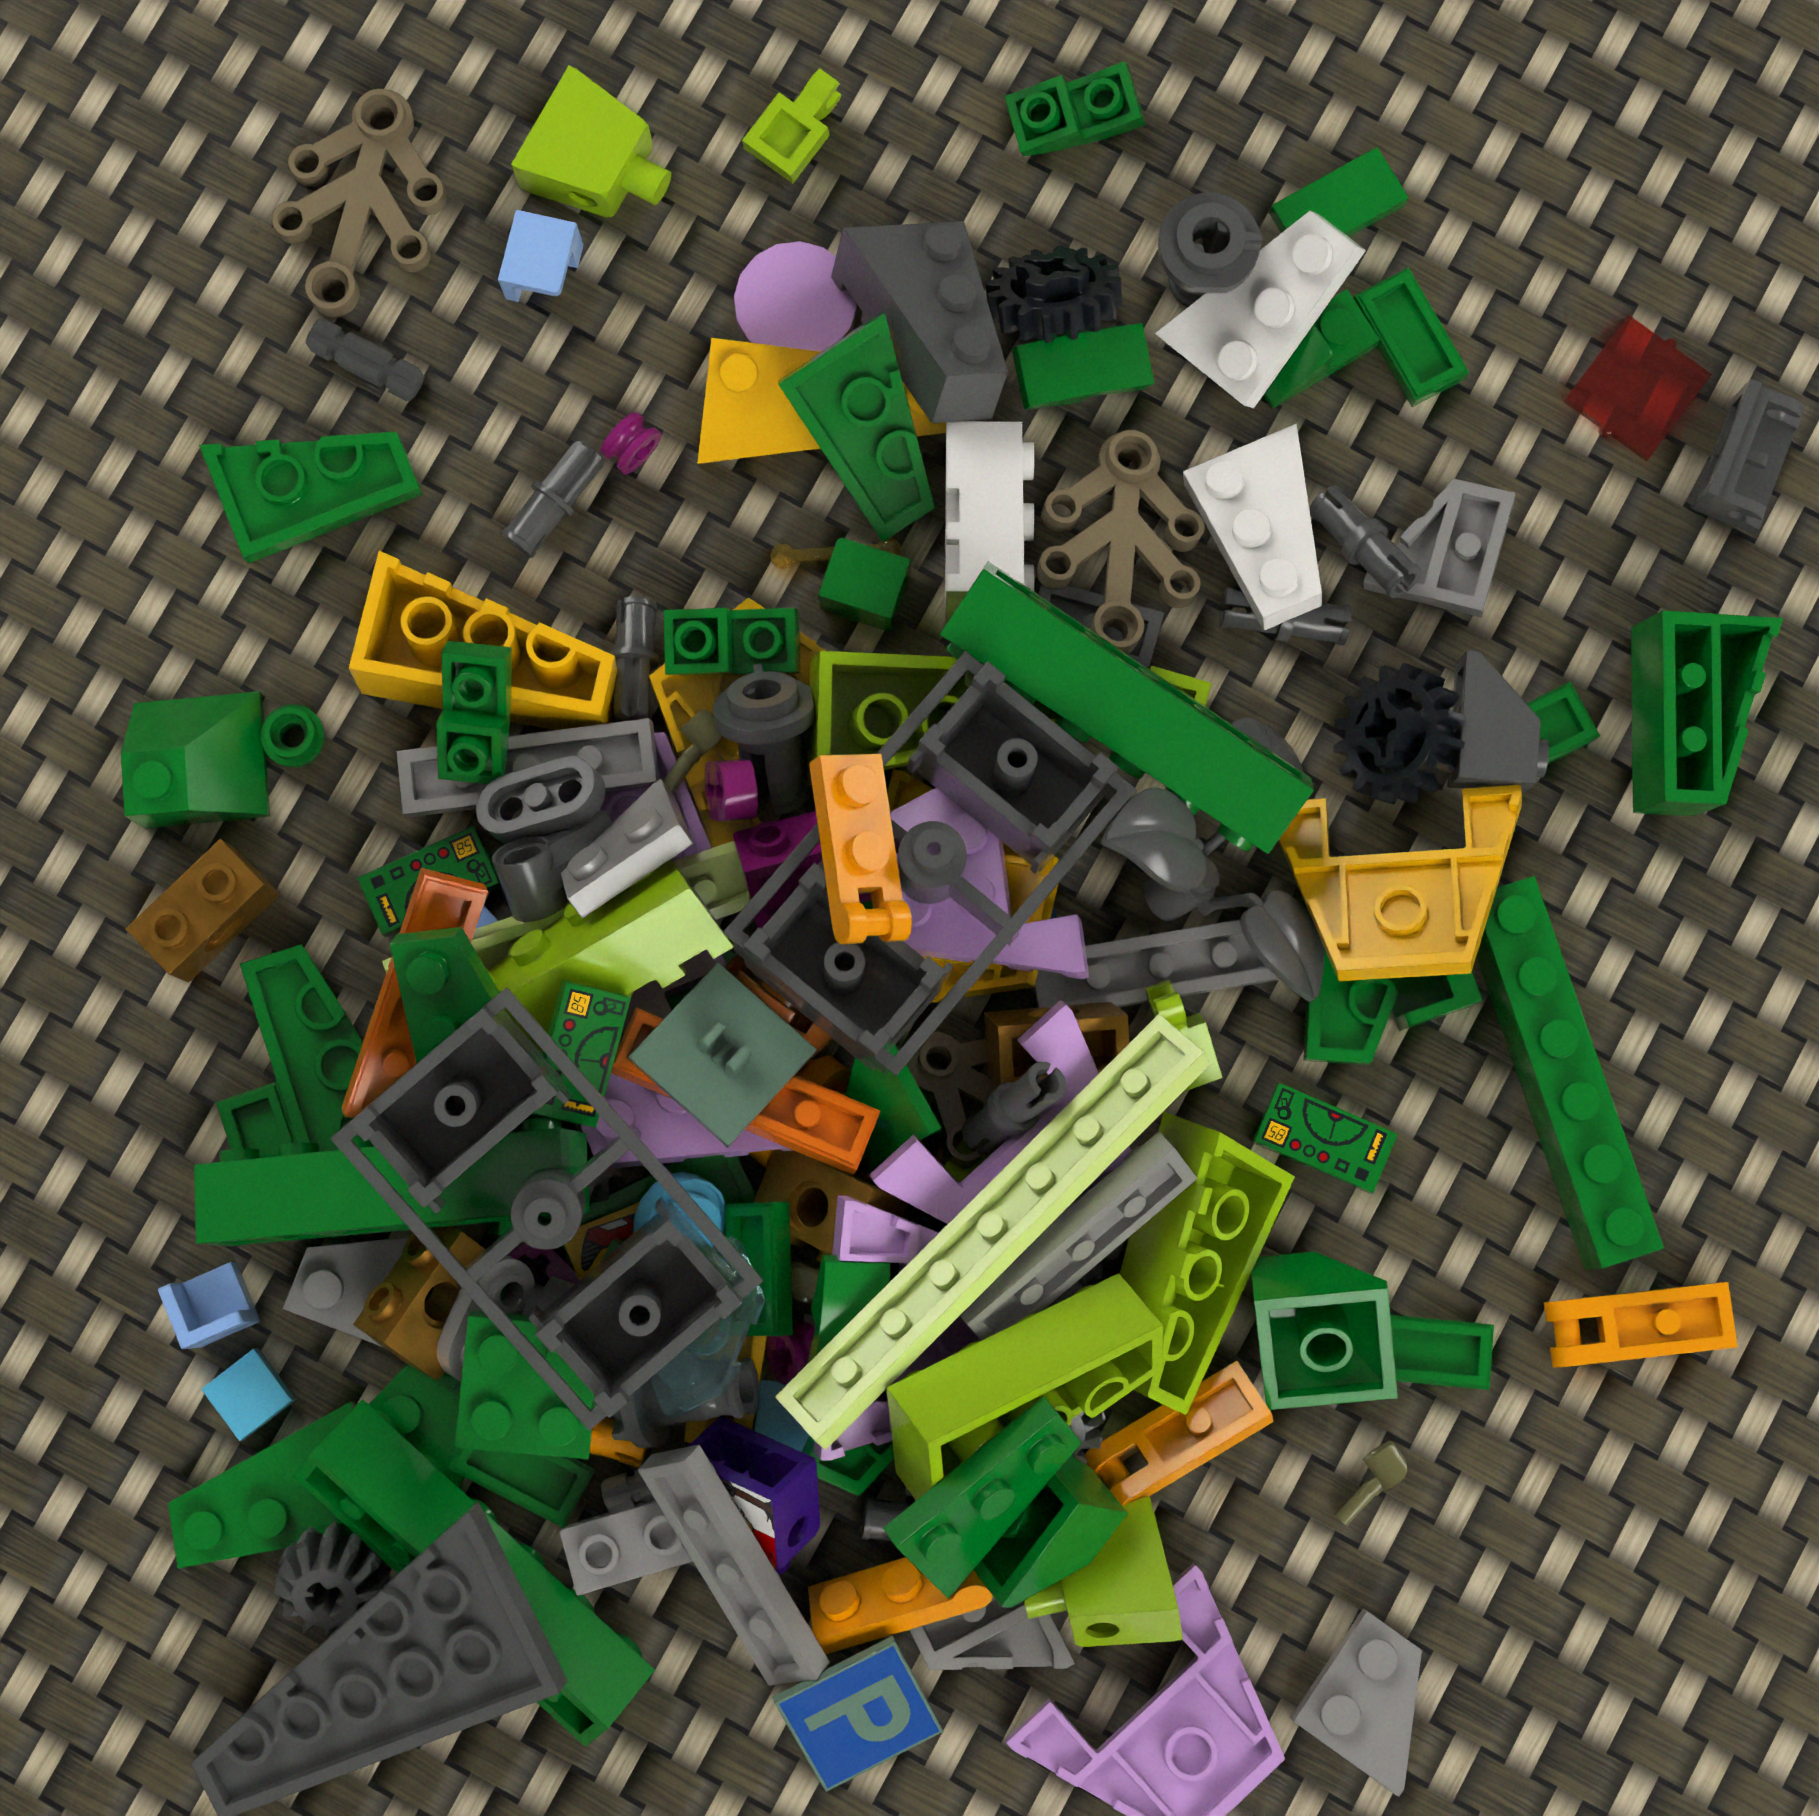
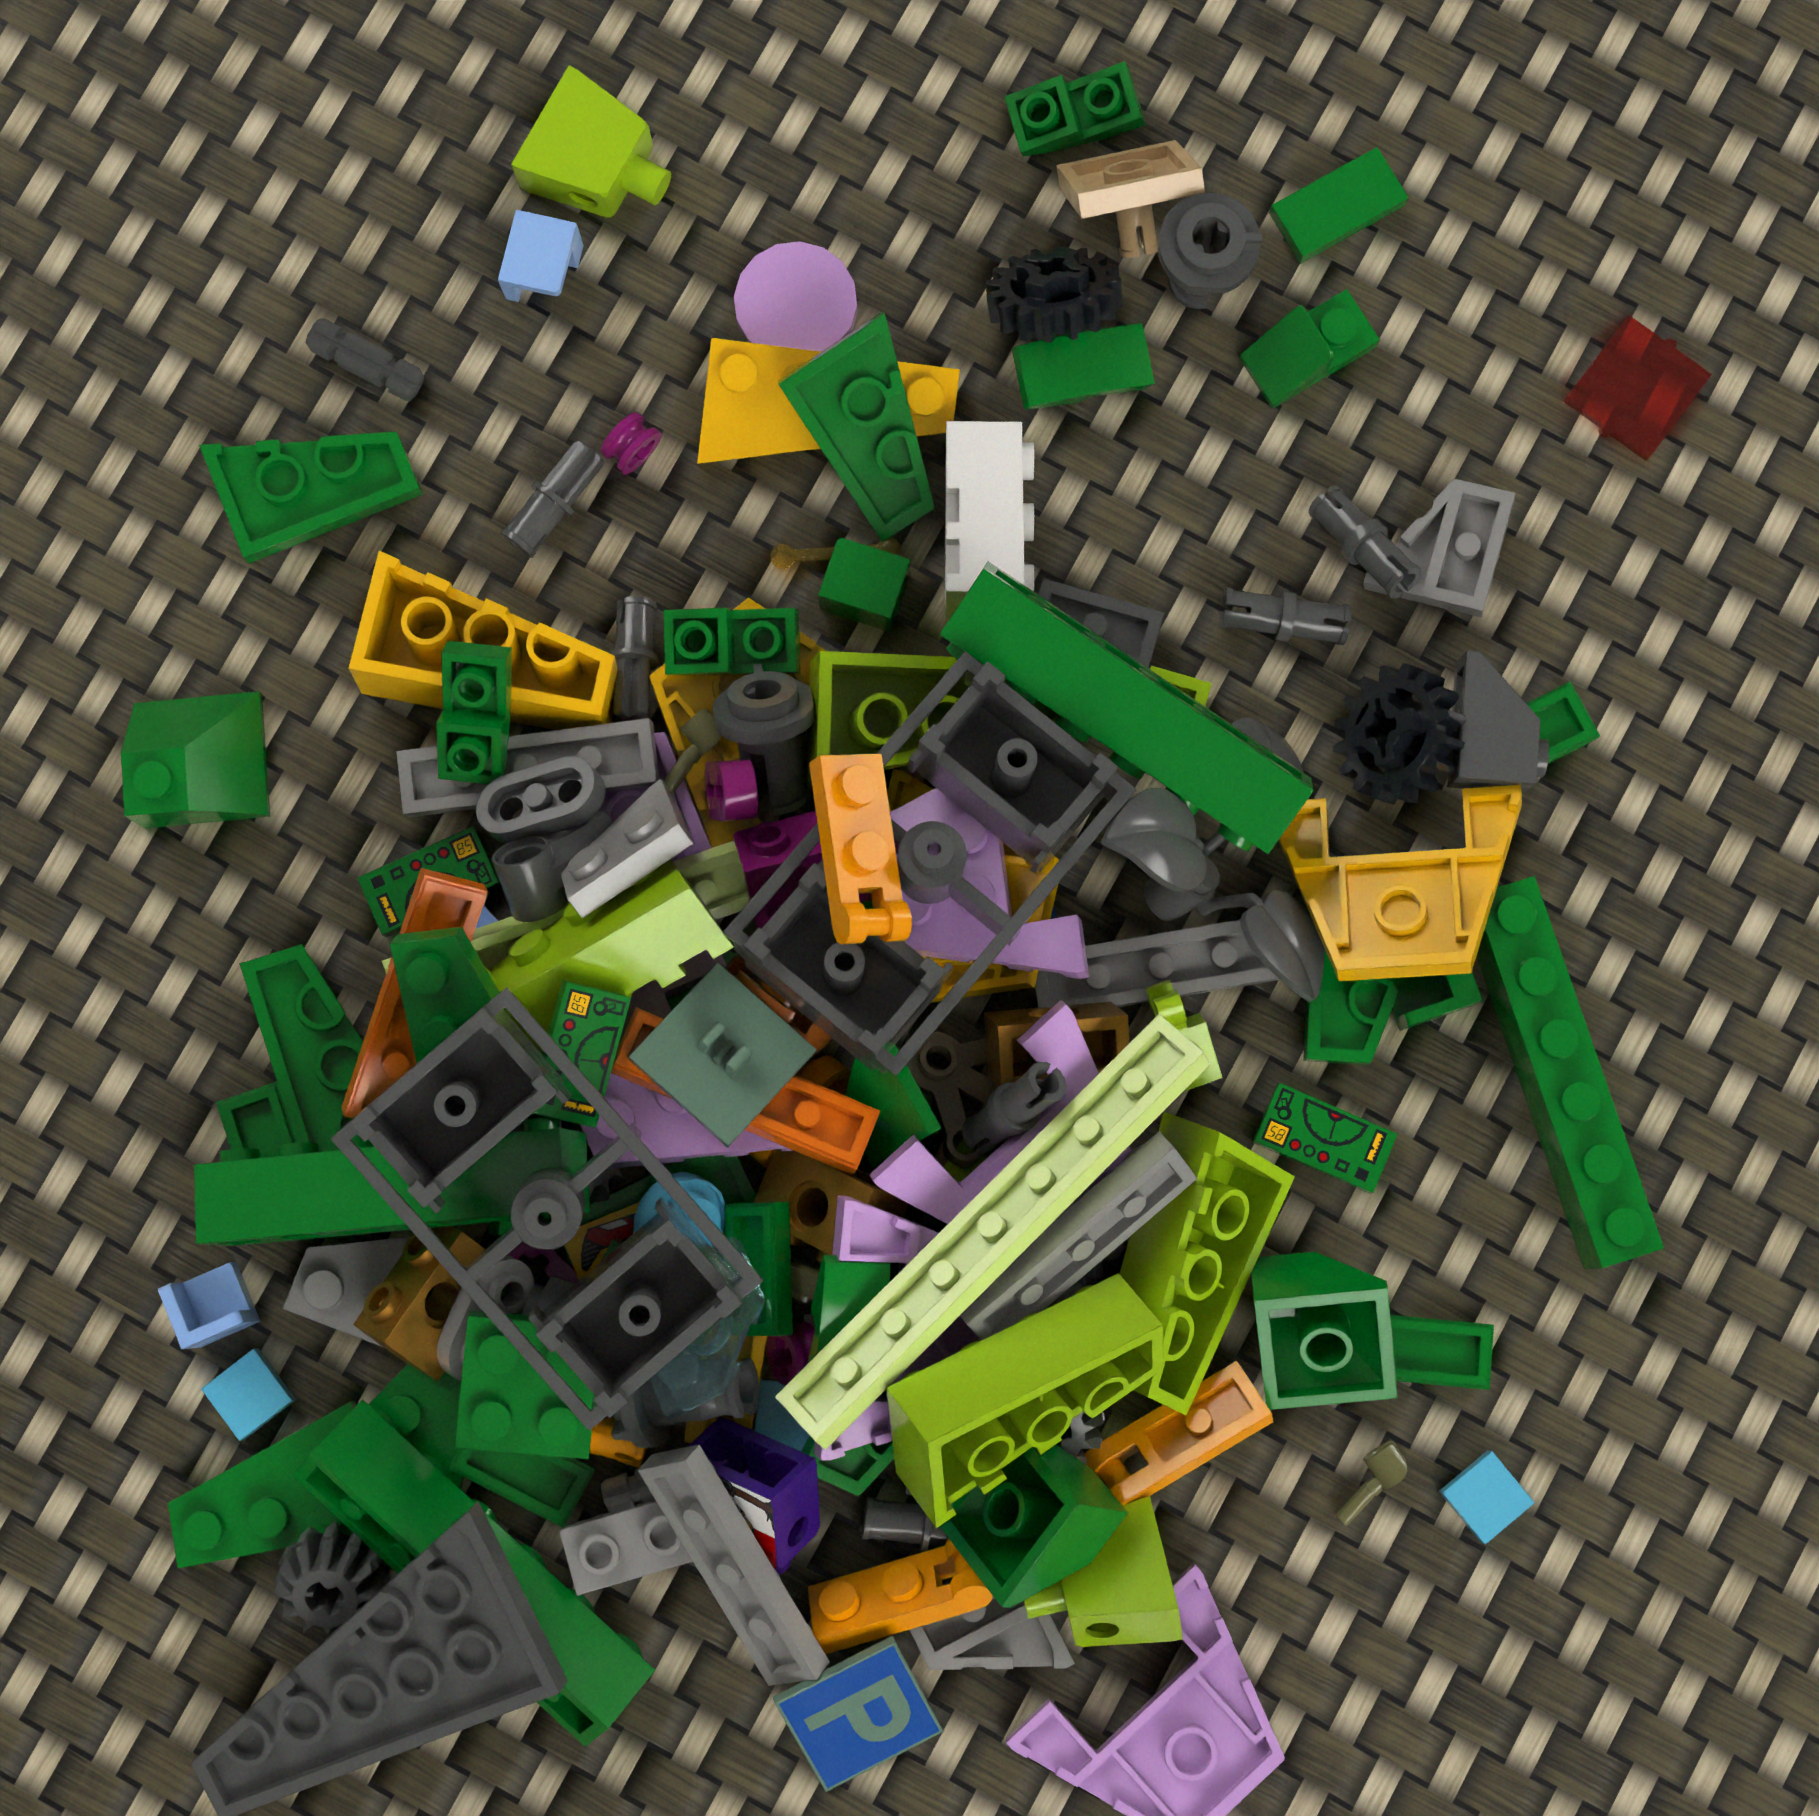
(203, 911): pearl gold brick -> none
(279, 723): green plate -> none
(360, 192): dark tan plant -> none
(790, 131): lime plate -> none
(934, 313): dark grey wedge -> none
(982, 1497): green wing -> none
(1124, 533): dark tan plant -> none
(1129, 186): none -> tan tile
(1253, 330): white wing -> none
(1262, 523): white wing -> none
(1366, 1701): light grey wing -> none
(1411, 337): green tile -> none
(1486, 1497): none -> medium azure tile
(1643, 1324): light orange plate -> none
(1691, 705): green wedge -> none
(1748, 456): dark grey hinge -> none

